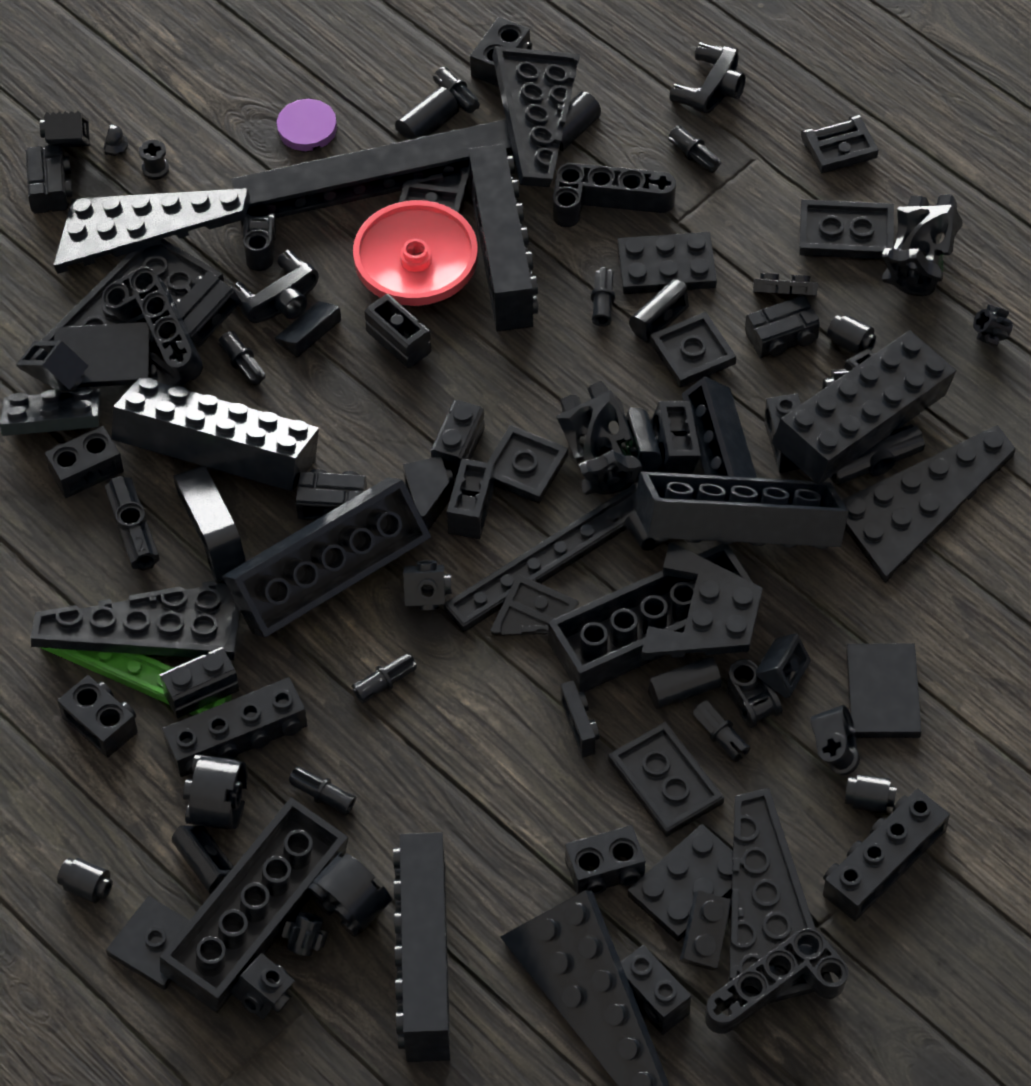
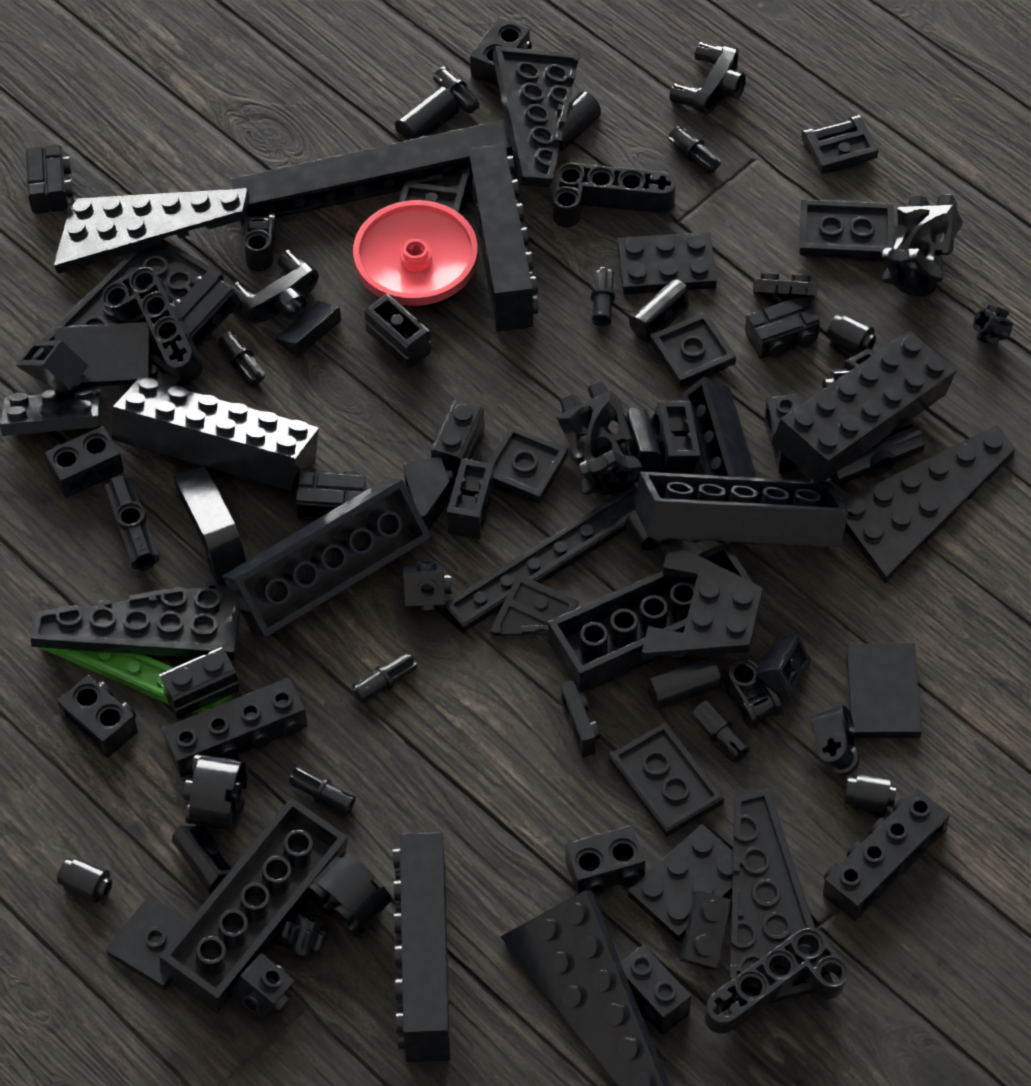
(65, 129): black brick -> none
(115, 141): black piece -> none
(153, 155): black bush -> none
(306, 124): medium lavender tile -> none

